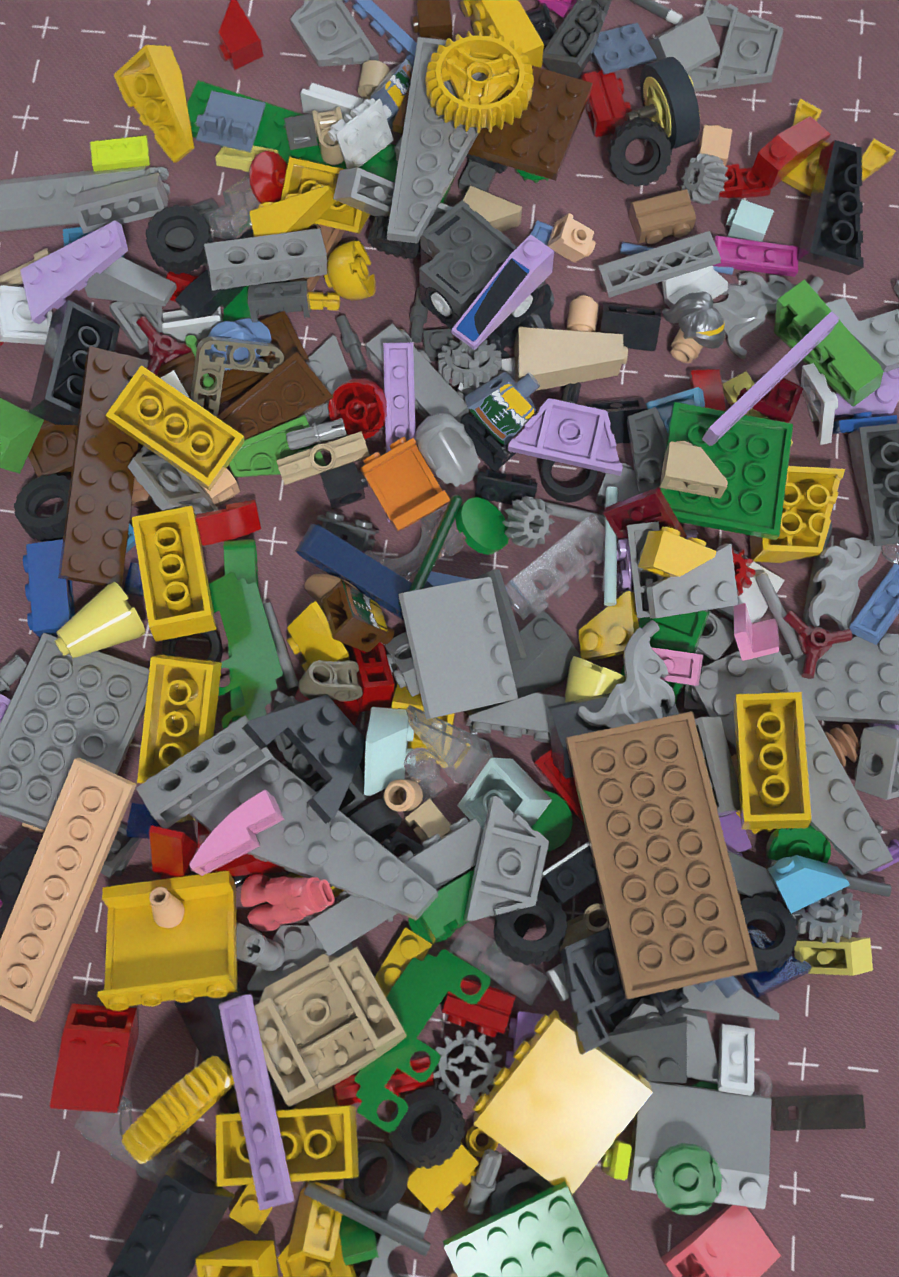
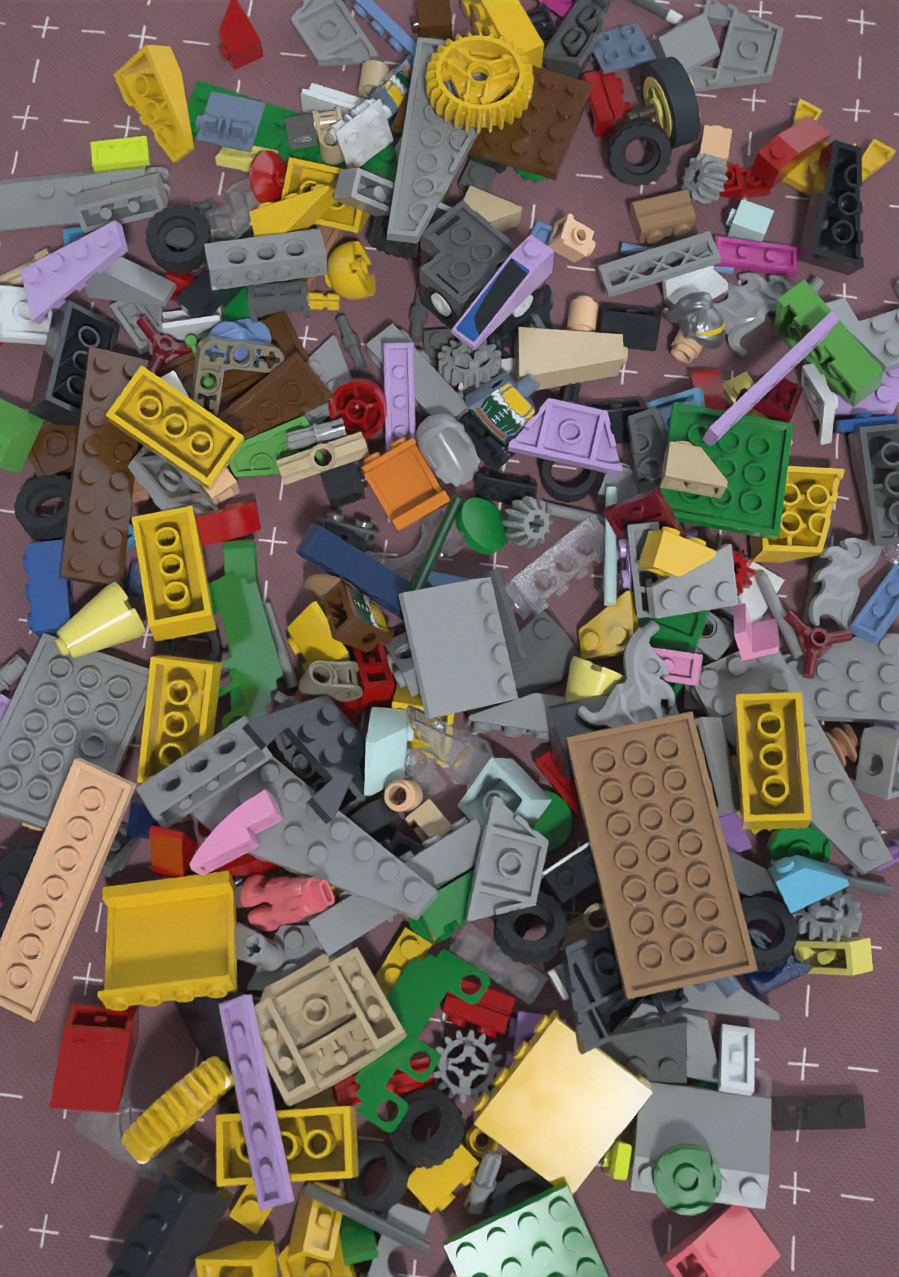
(166, 908): light nougat cone -> none

